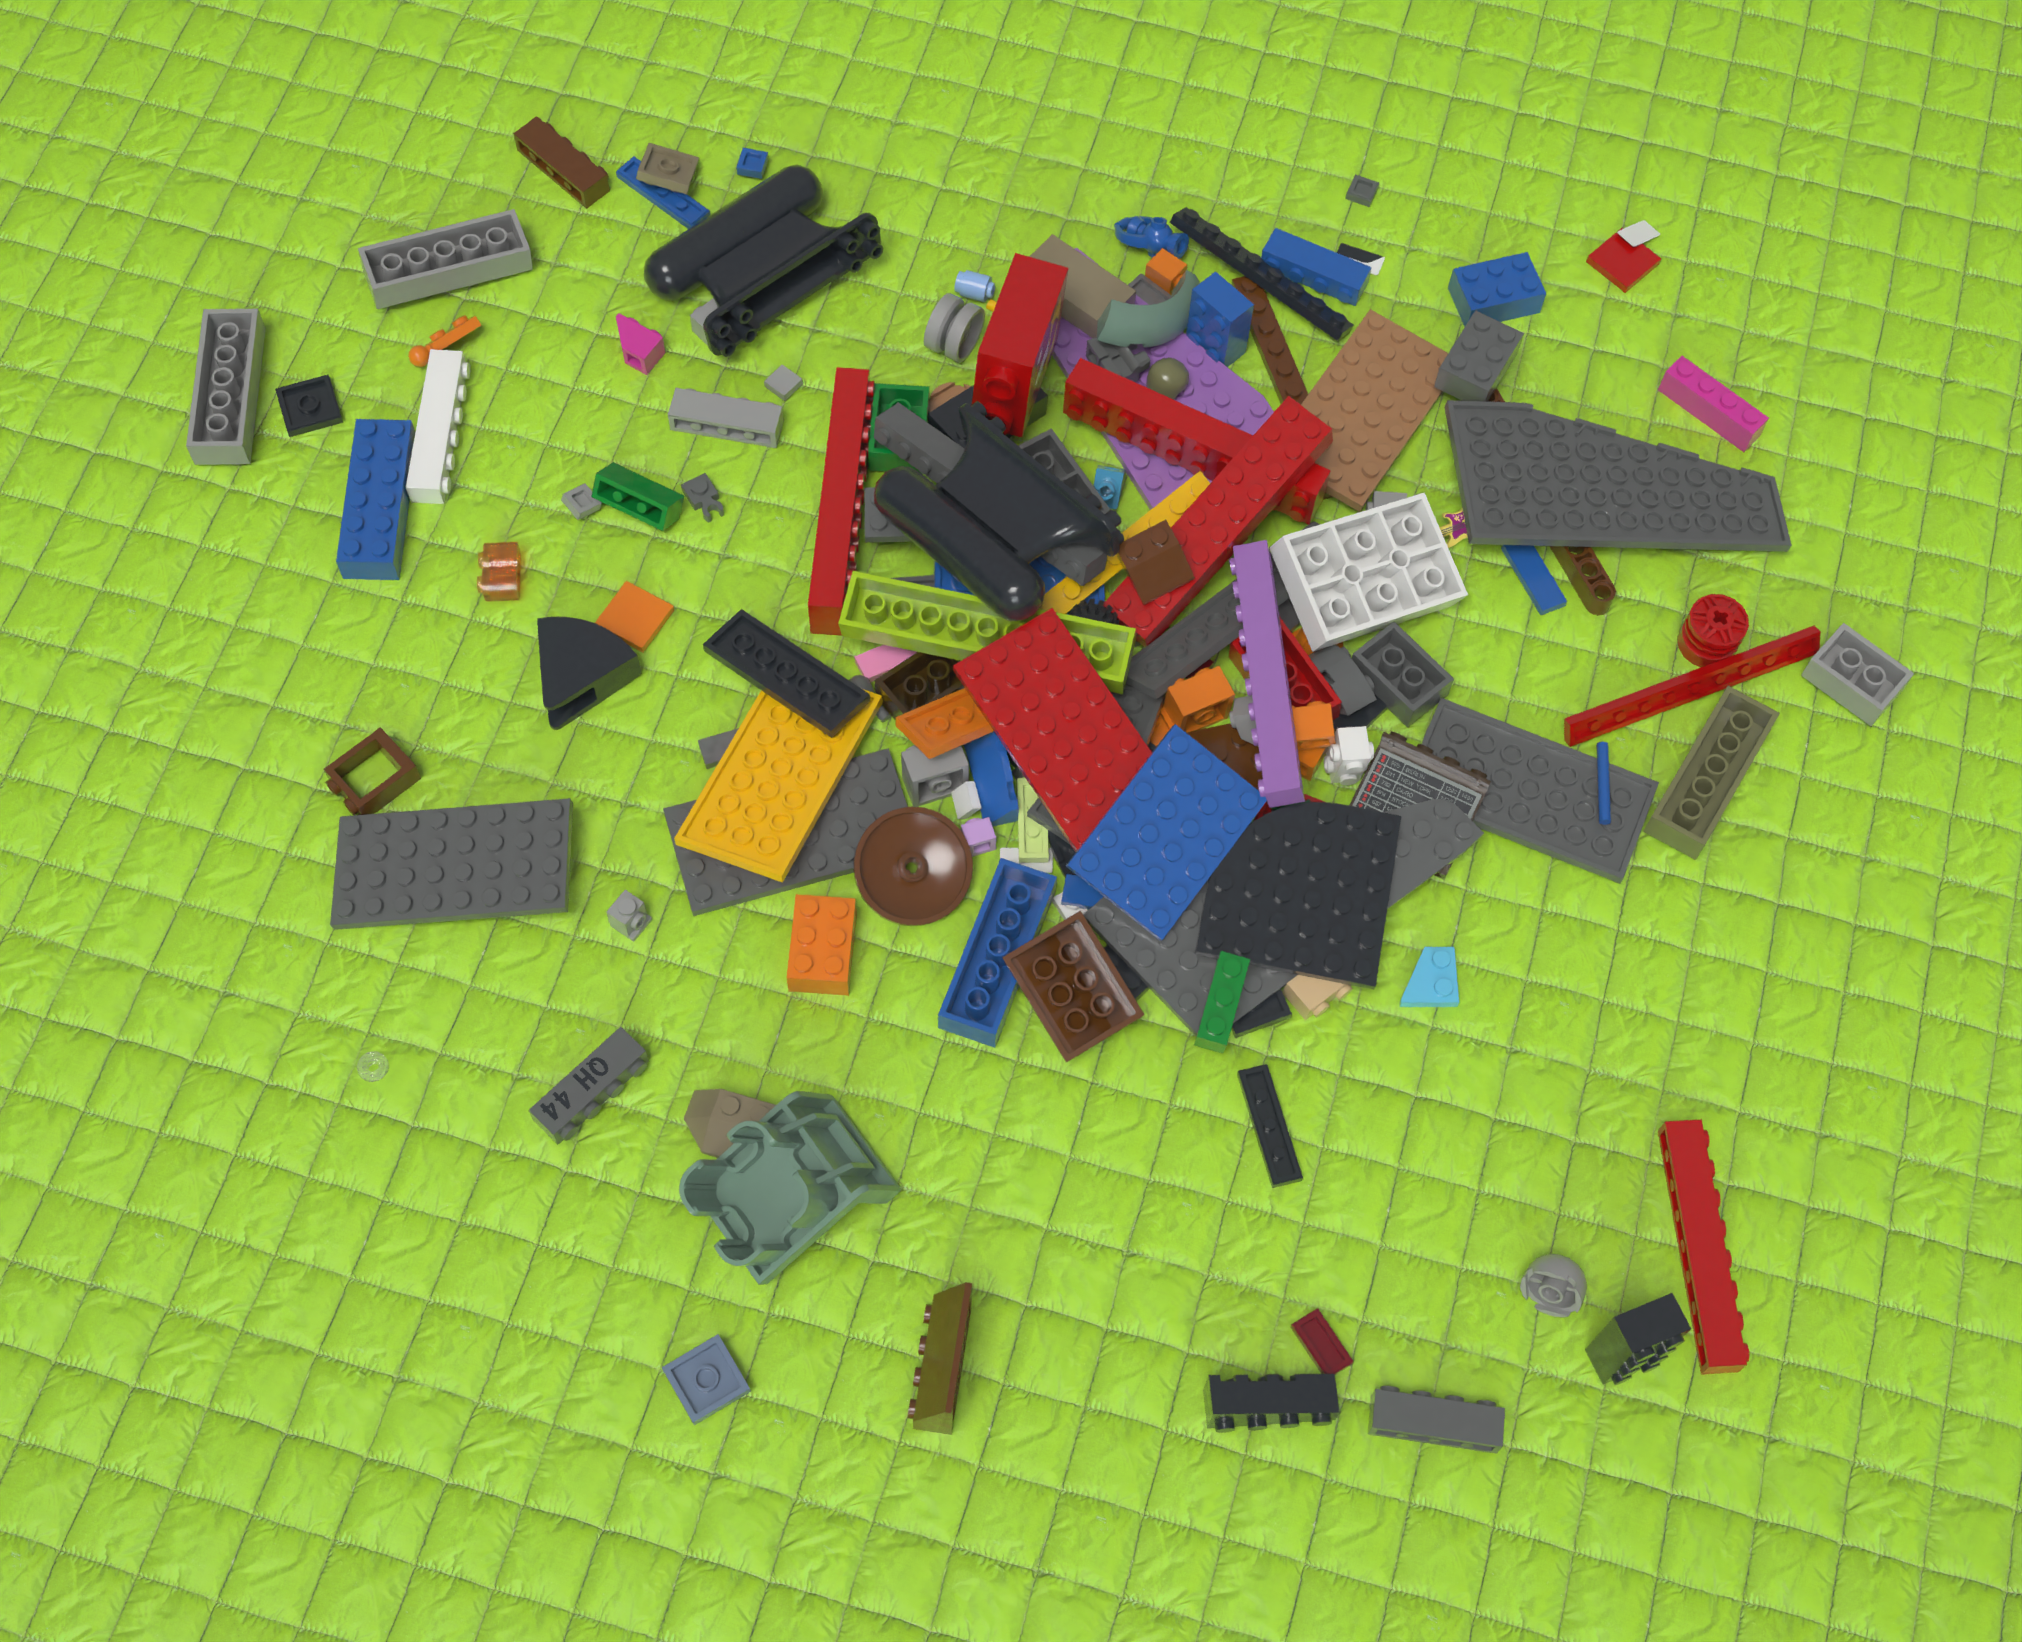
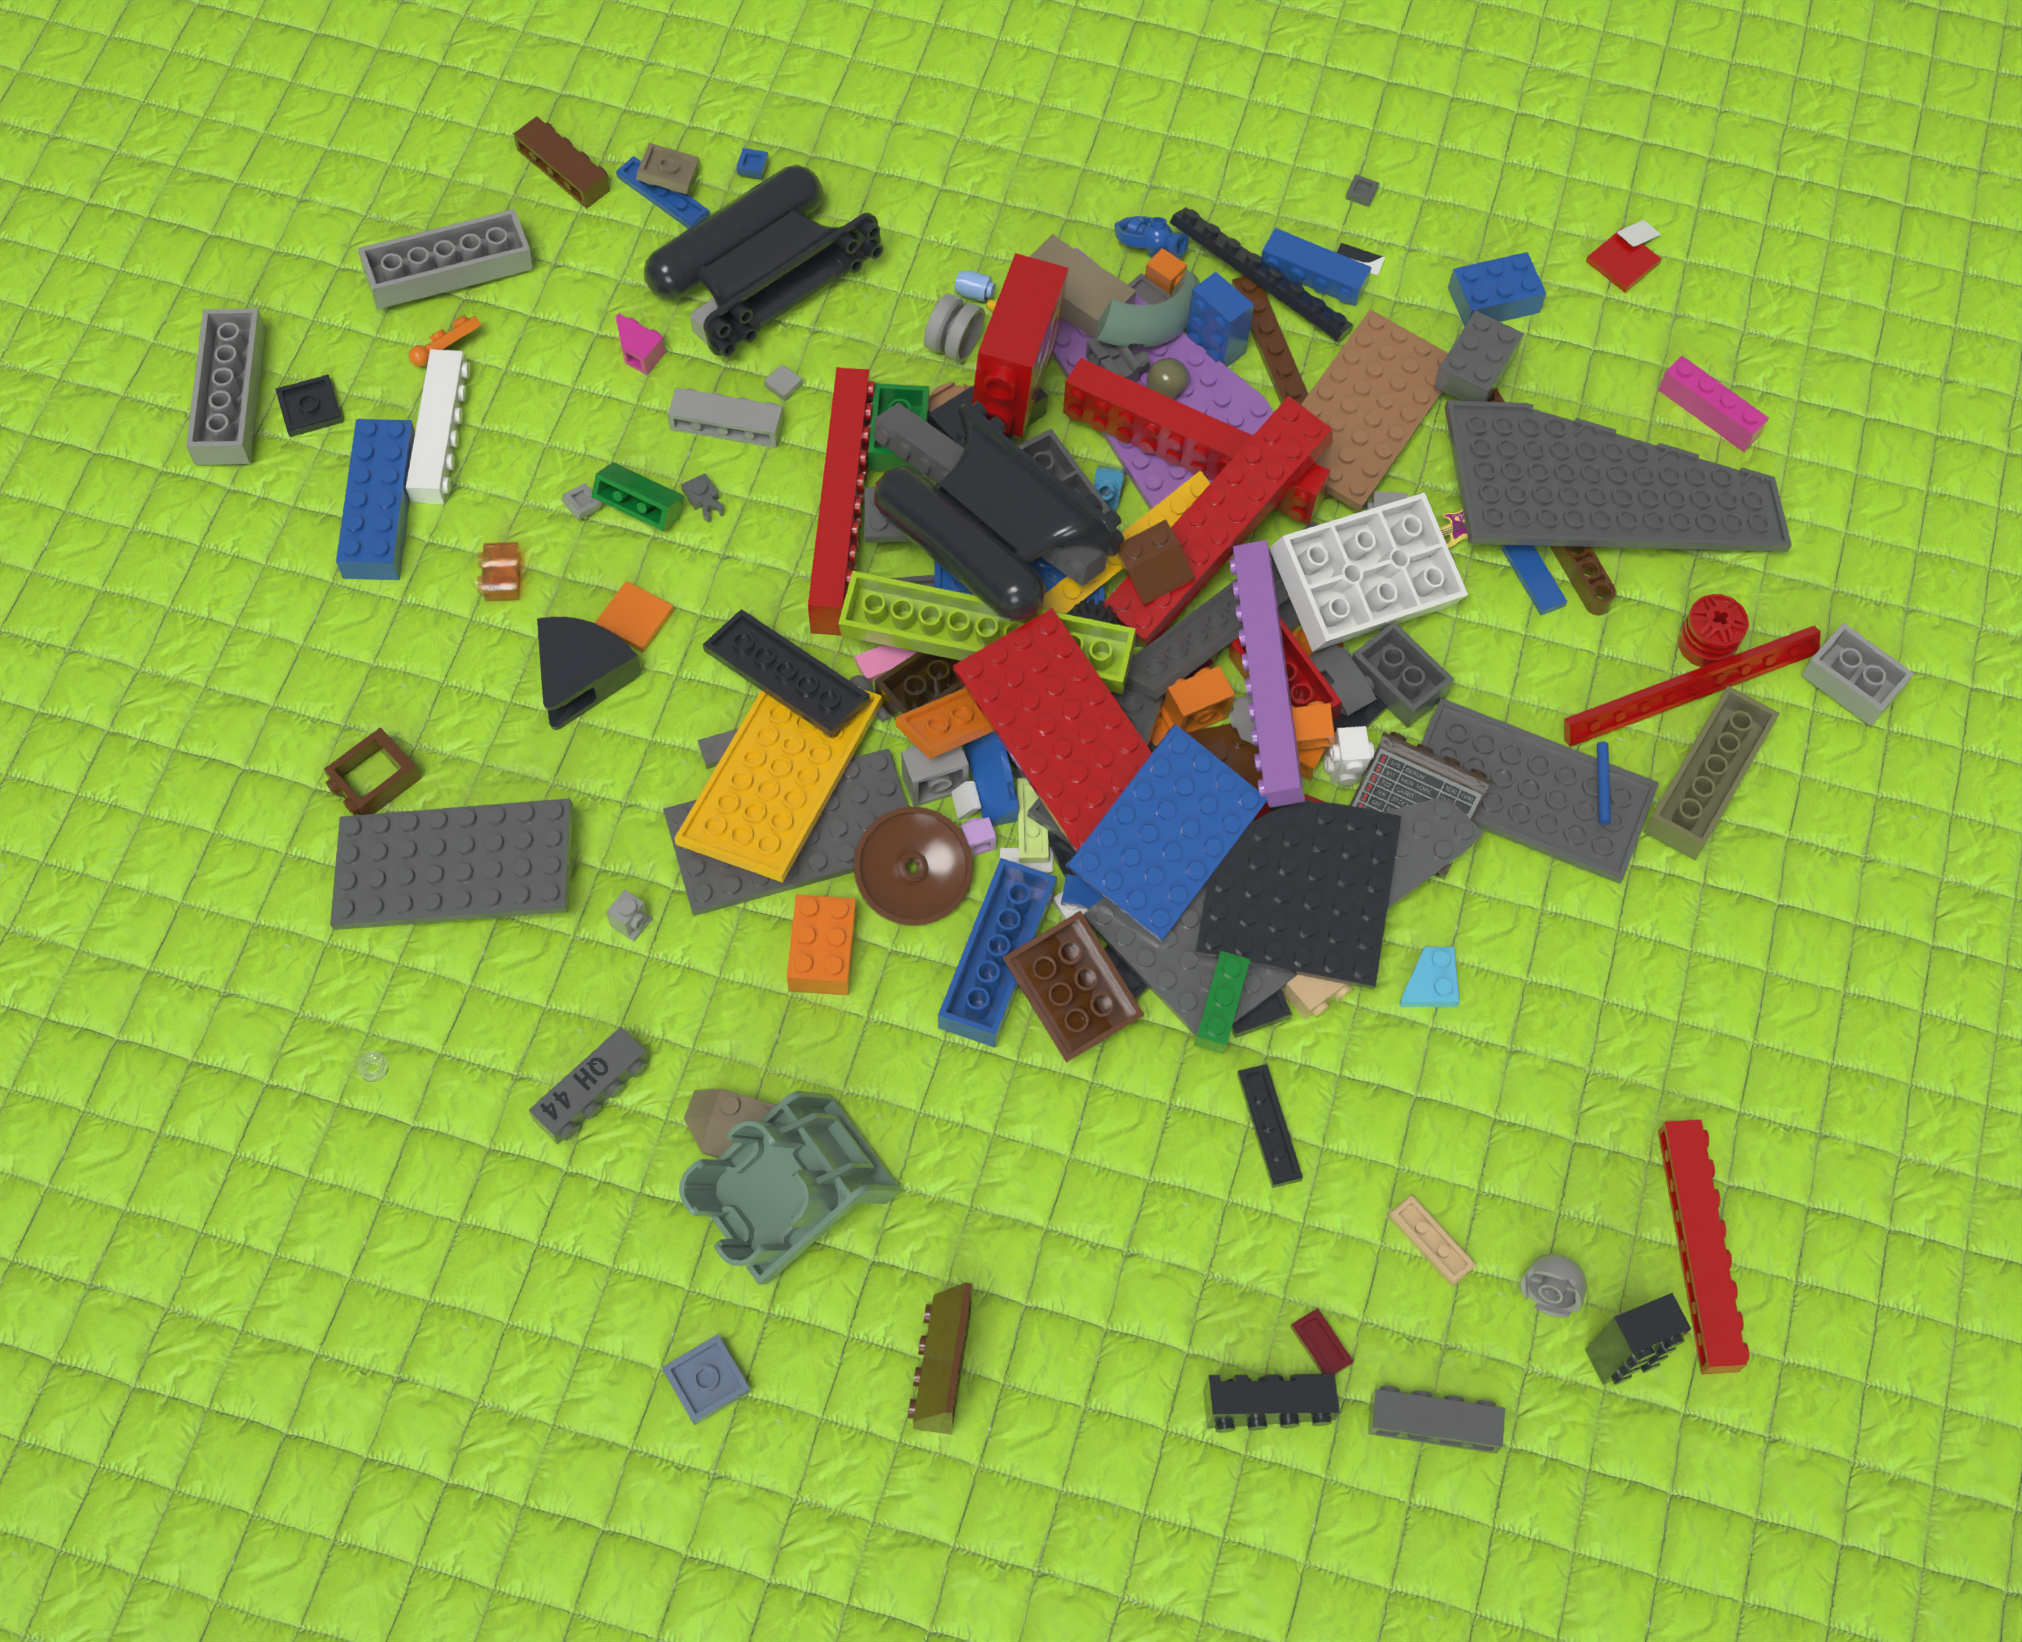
(1432, 1240): none -> tan tile

